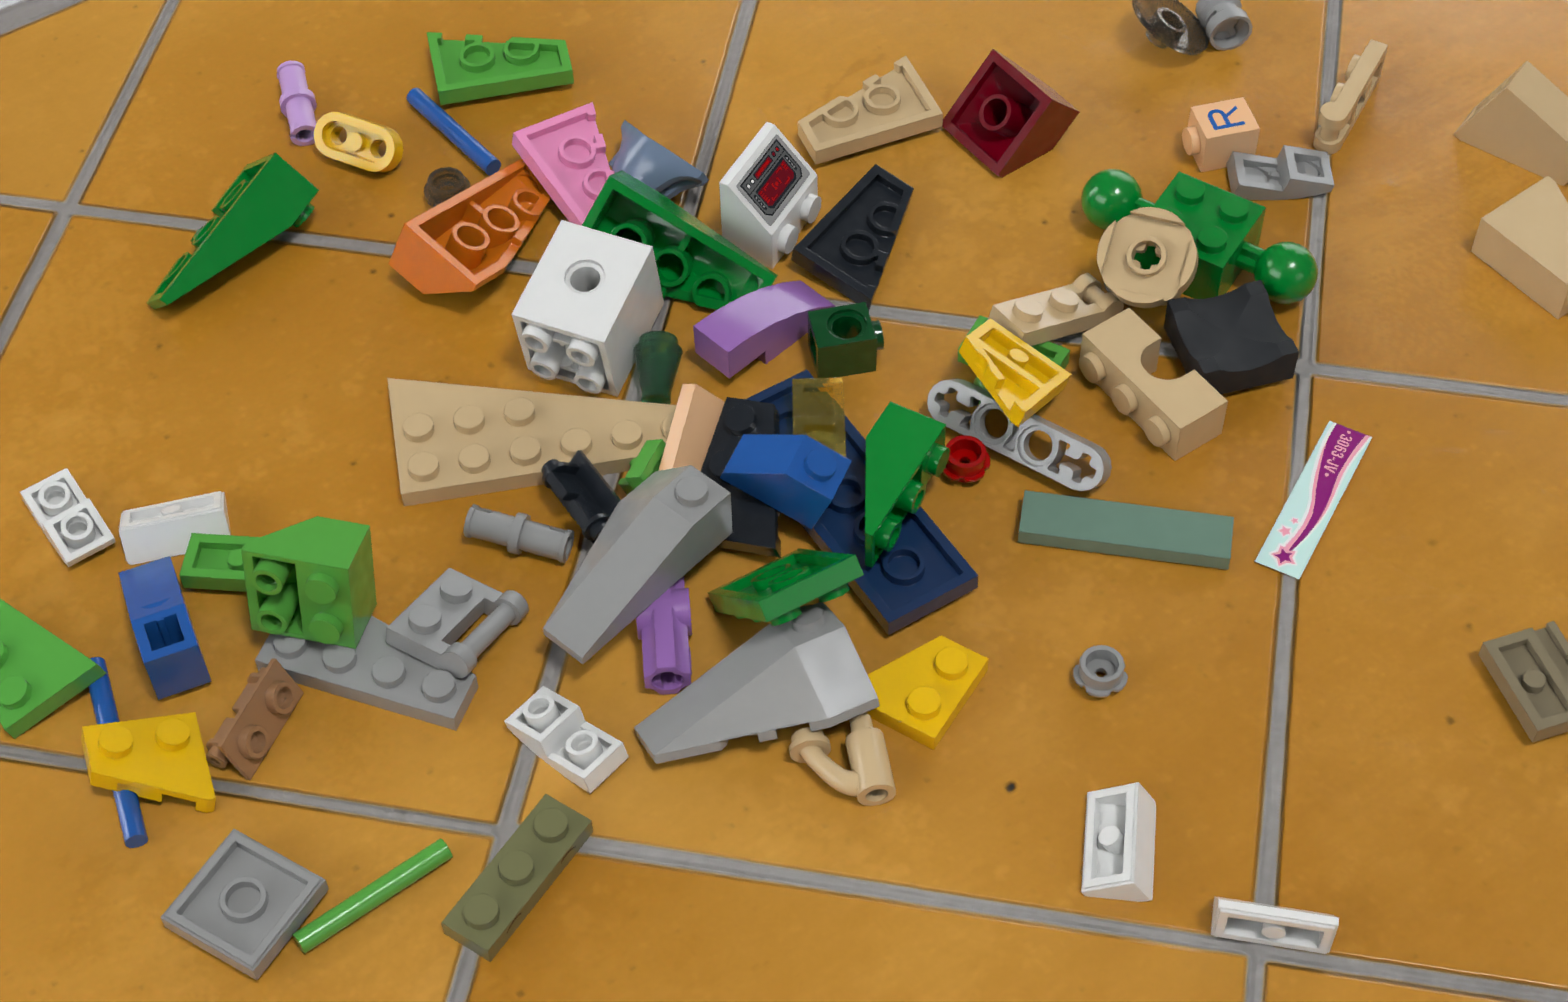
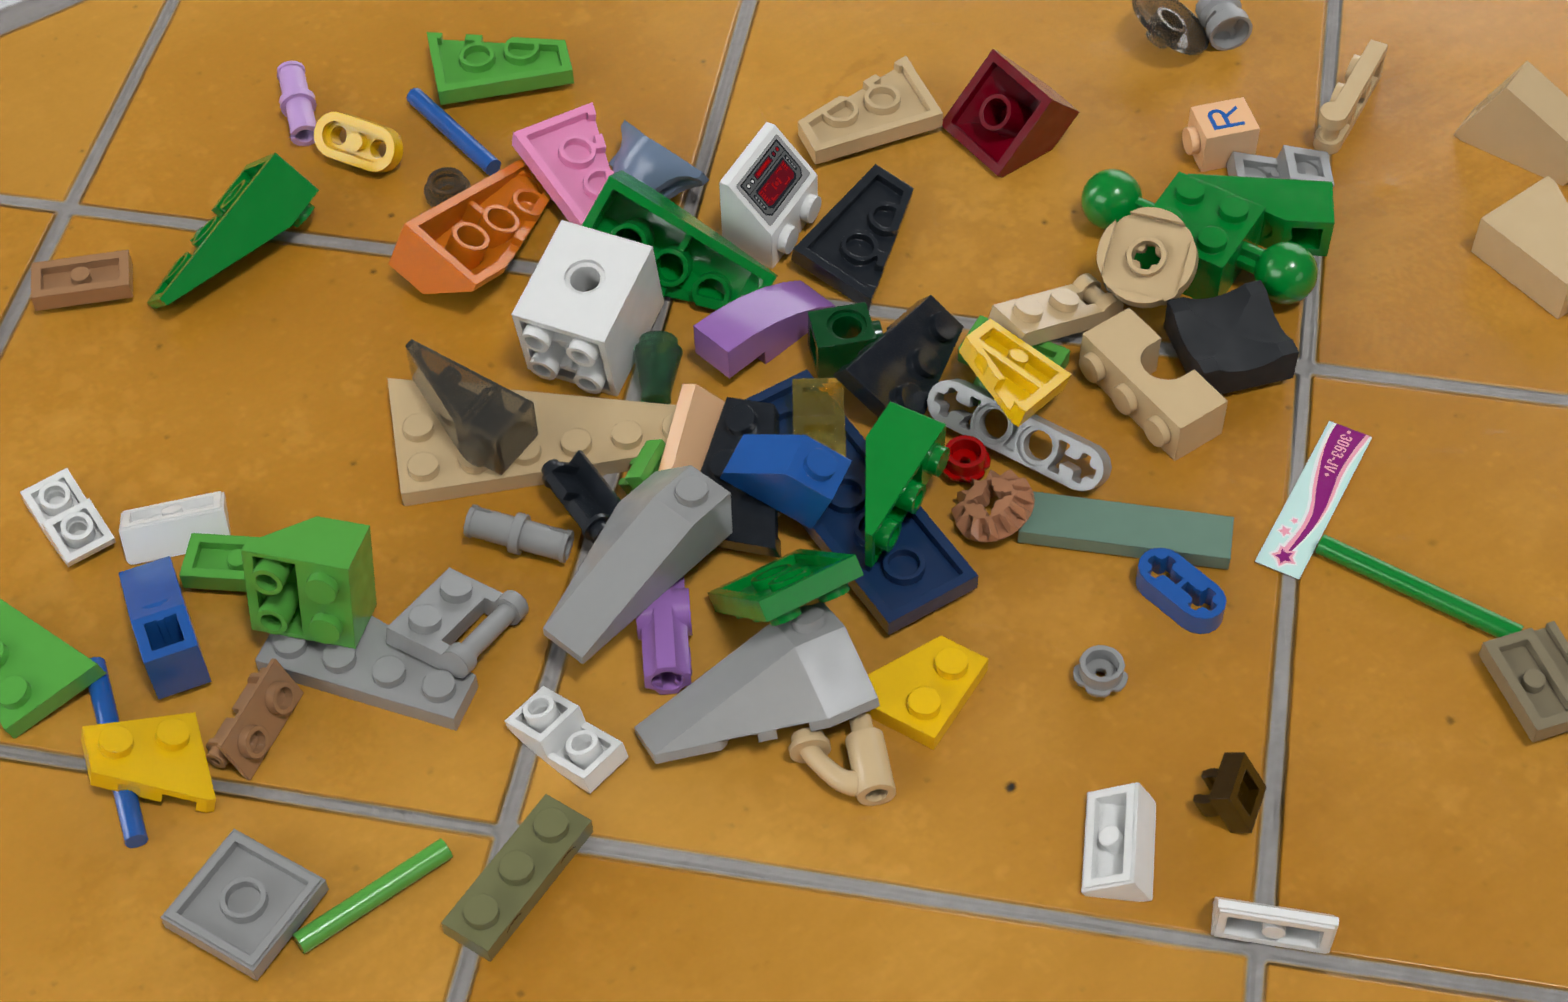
(81, 280): none -> medium nougat plate
(479, 415): none -> clear smoke slope
(904, 359): none -> black wing
(1009, 512): none -> nougat gear
(1179, 591): none -> blue beam
(1234, 792): none -> dark brown tile
(1294, 208): none -> green slope
(1416, 588): none -> green bar

